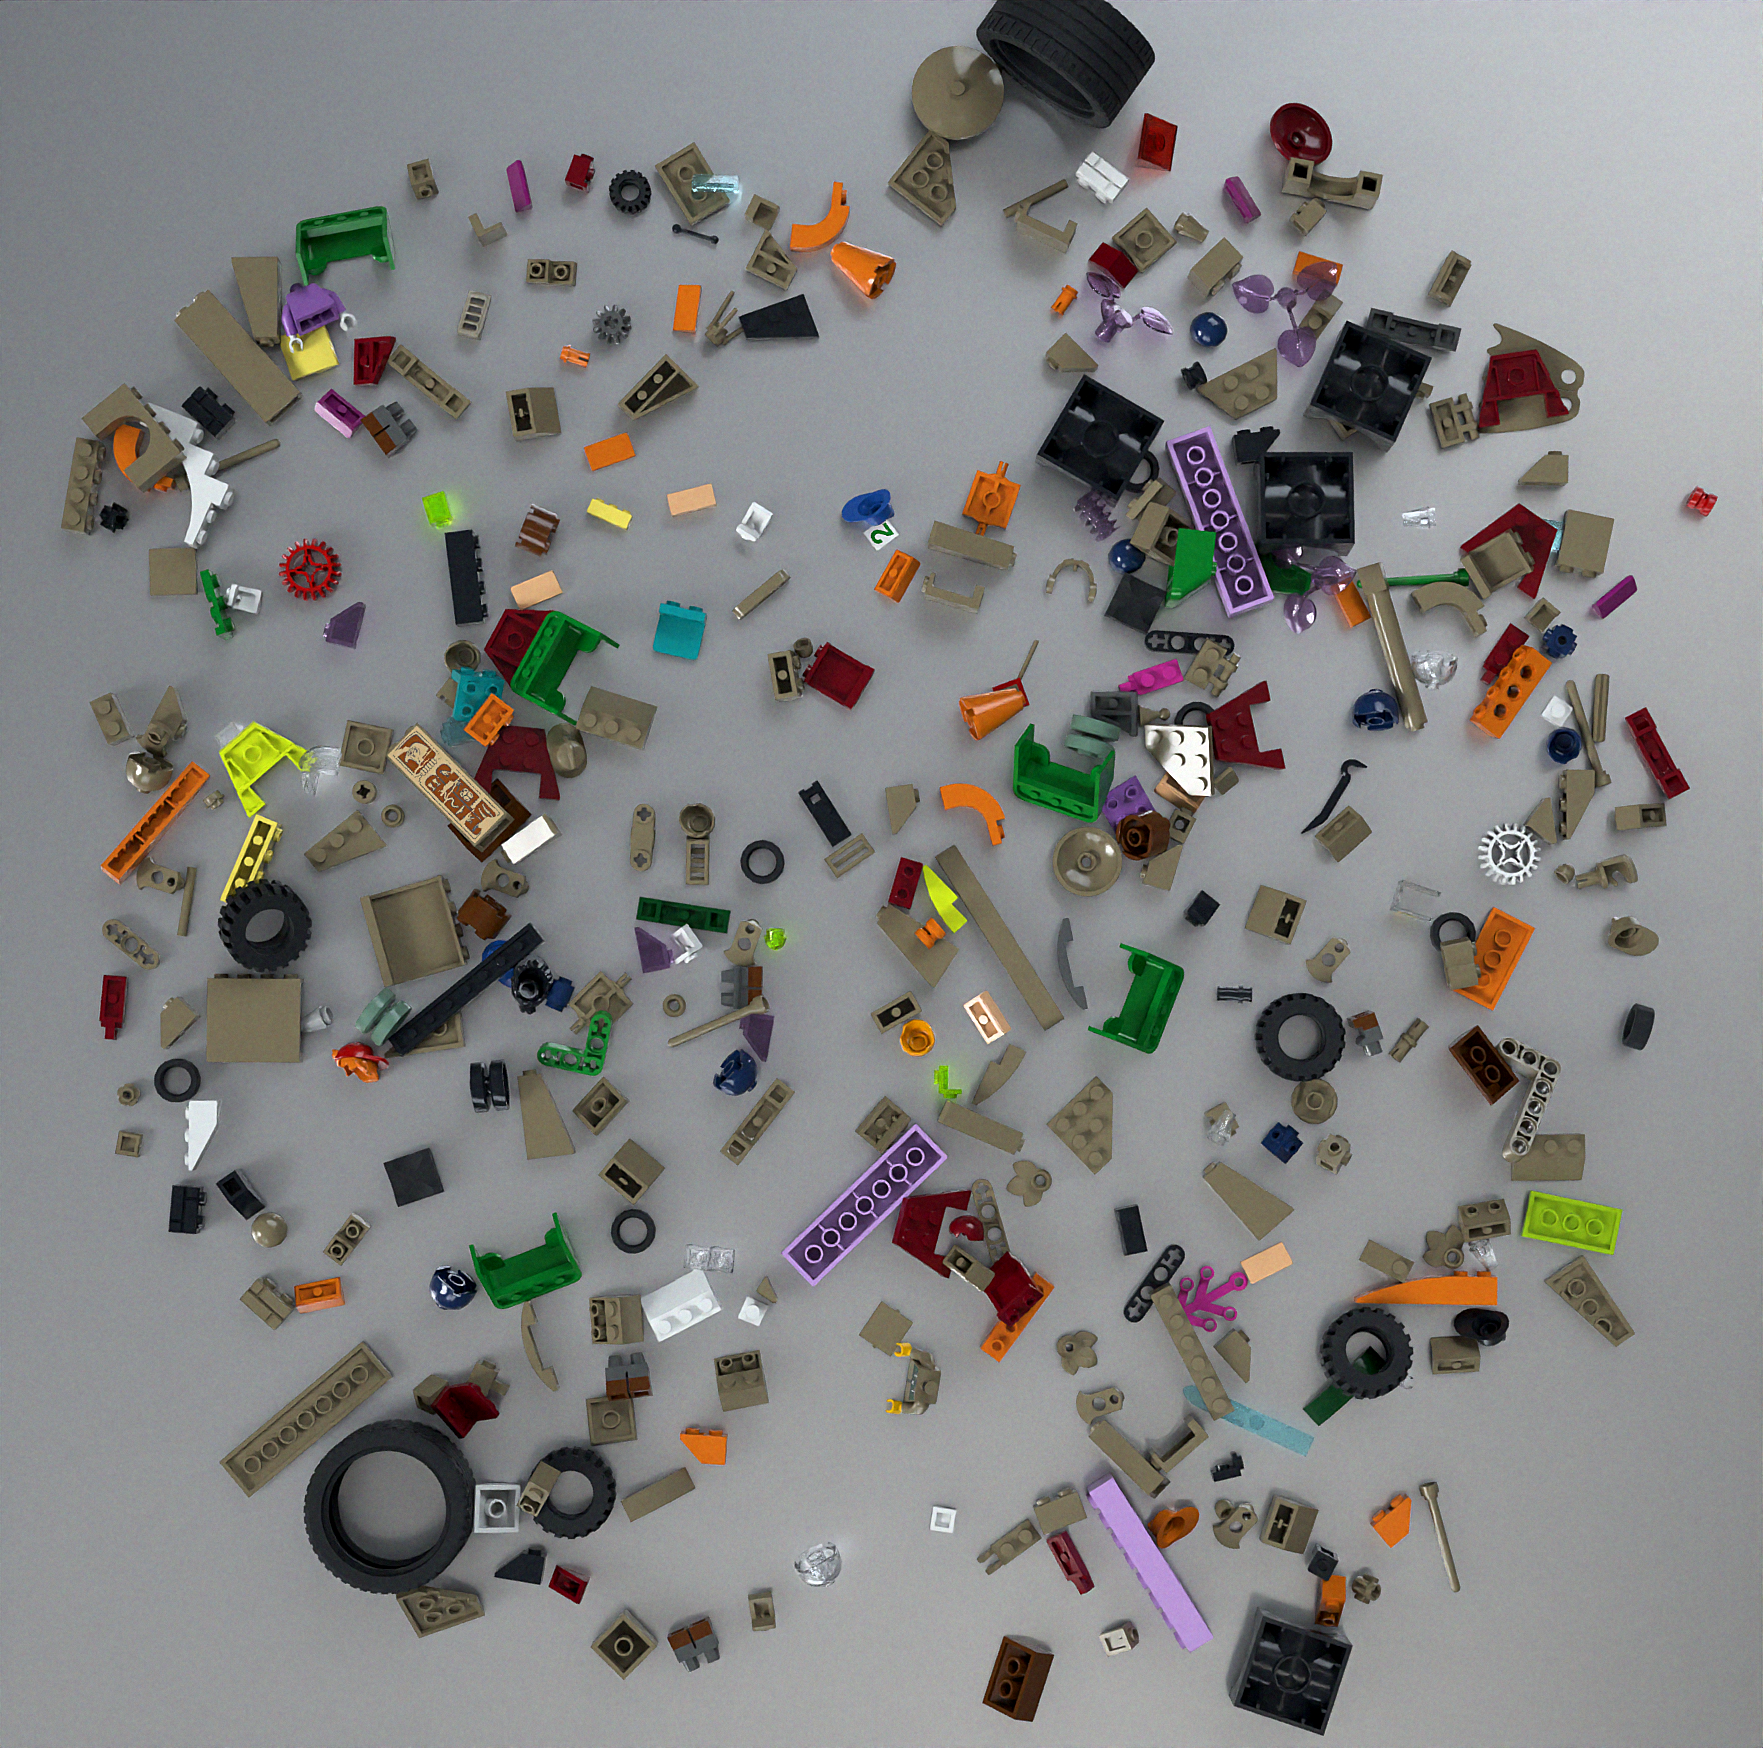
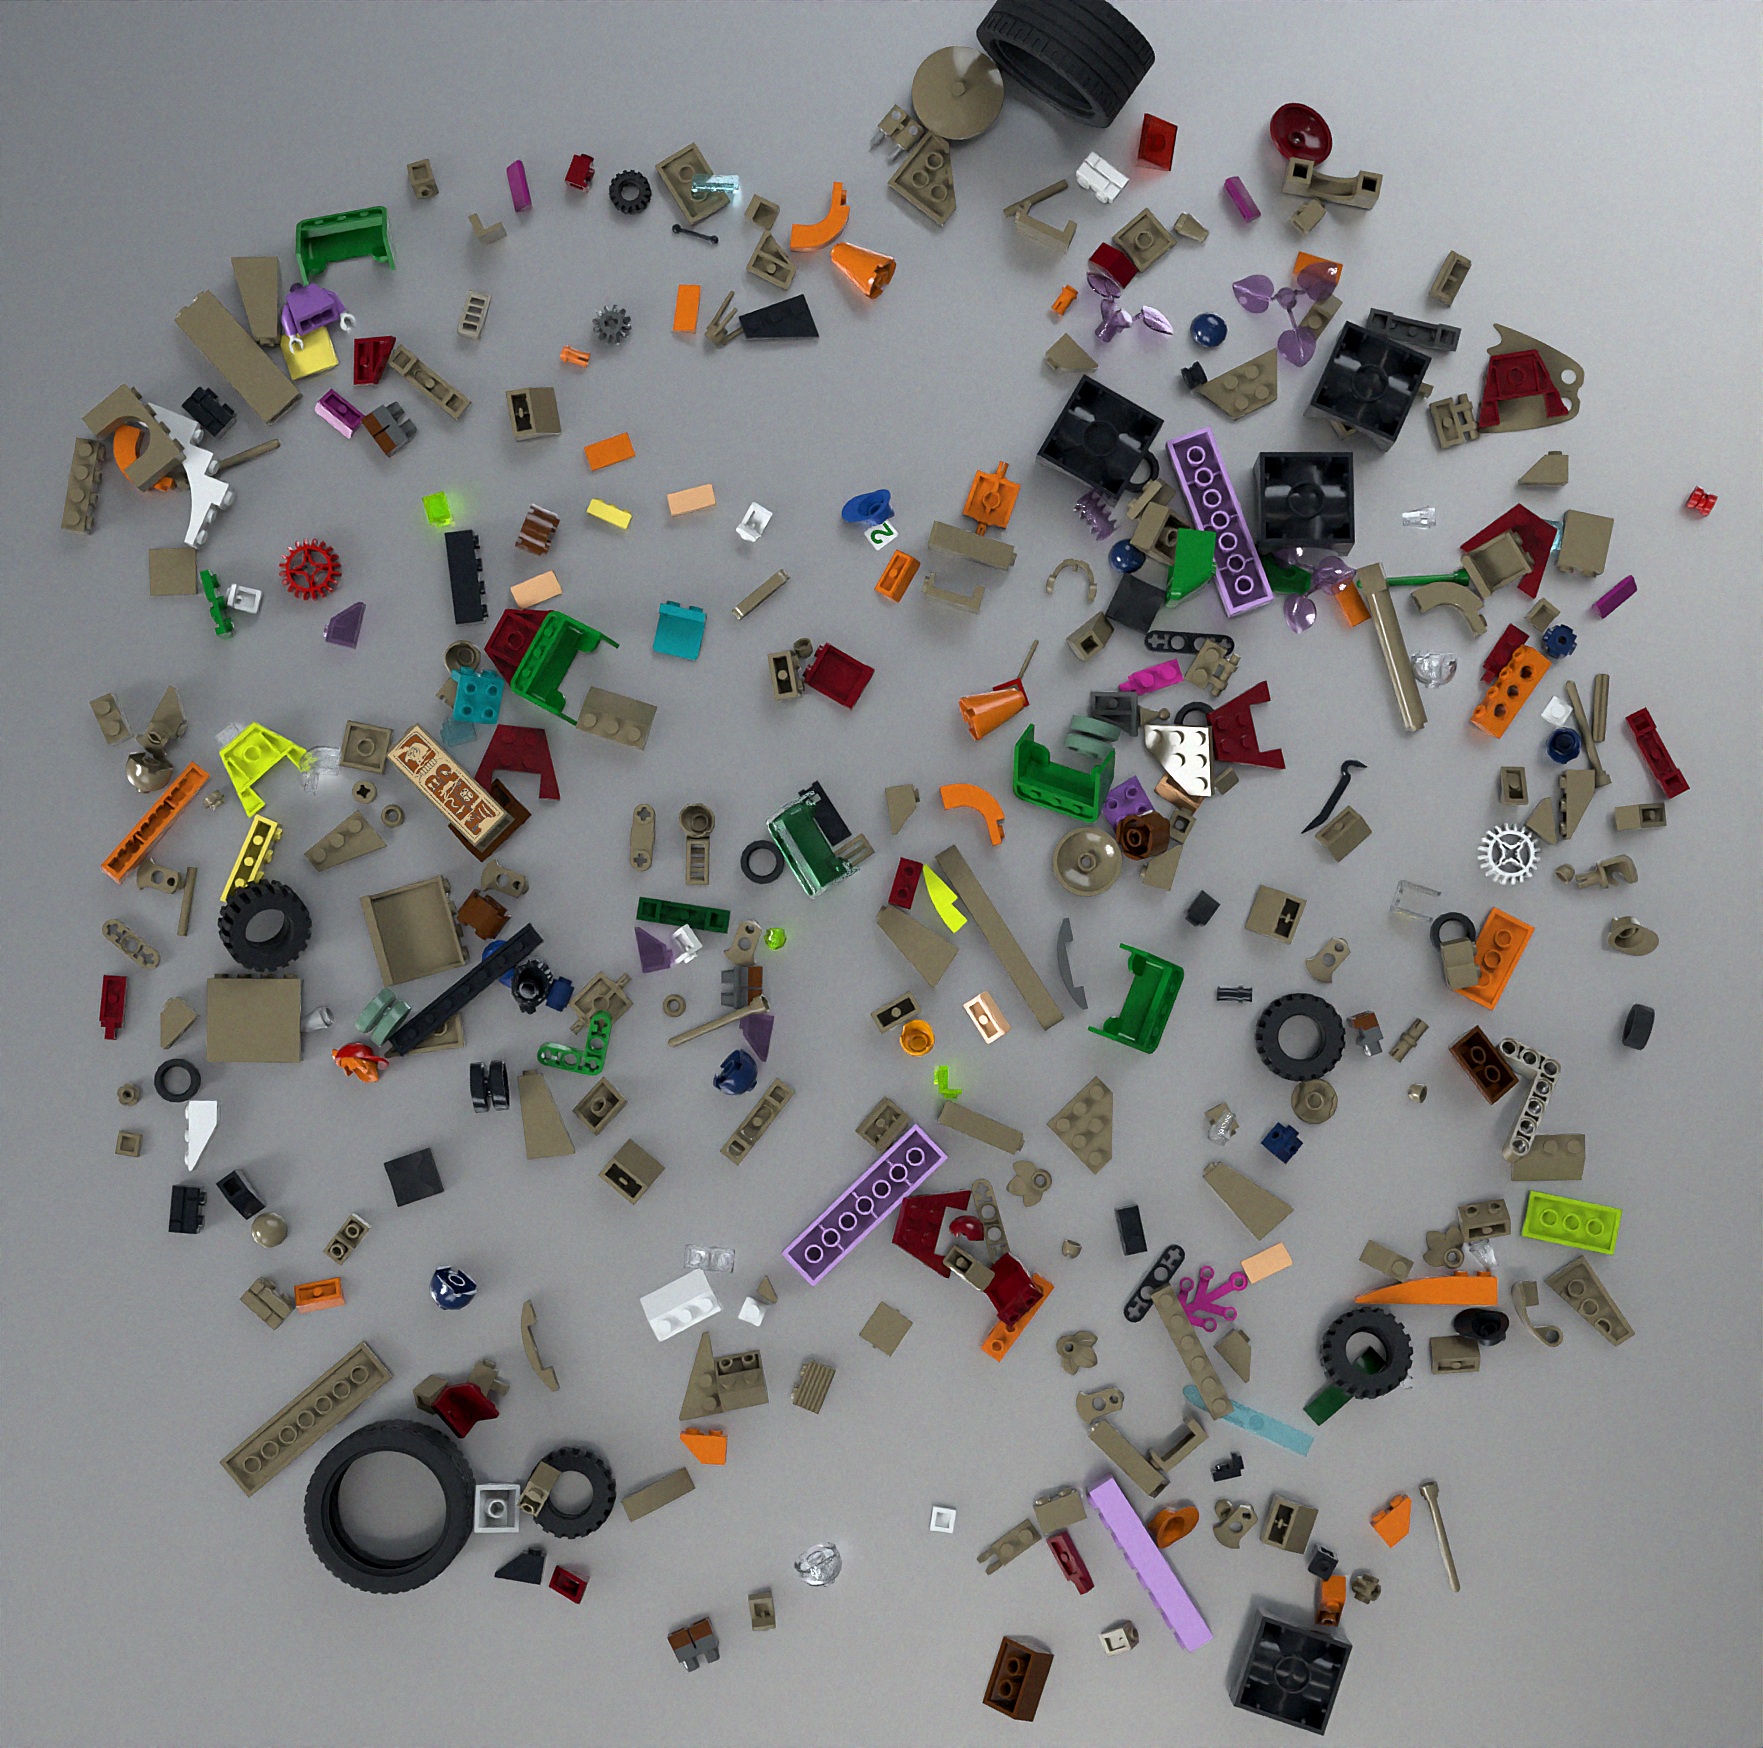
(113, 517): black gear -> none
(438, 1609): dark tan plate -> none
(488, 720): orange bracket -> none
(530, 839): slope -> none
(531, 1272): green windscreen -> none
(551, 272): dark tan slope -> none
(566, 750): dark tan piece -> none
(611, 1420): dark tan plate -> none
(616, 1319): dark tan slope -> none
(624, 1644): dark tan brick -> none
(633, 1213): black tyre -> none
(637, 1374): hips -> none
(658, 387): dark tan wedge -> none
(702, 1391): none -> dark tan wing
(807, 848): none -> clear green windscreen
(814, 1385): none -> dark tan brick
(901, 129): none -> dark tan piece
(921, 1382): dark tan torso -> none
(934, 929): orange wheel -> none
(998, 1074): dark tan slope -> none
(1072, 1248): none -> dark tan hinge
(1090, 637): none -> dark tan slope
(1215, 267): dark tan brick -> none
(1248, 445): black slope -> none
(1333, 1153): dark tan brick -> none
(1375, 710): dark blue cylinder -> none
(1418, 1092): none -> dark tan hinge
(1513, 786): none -> dark tan slope
(1526, 1294): none -> dark tan panel

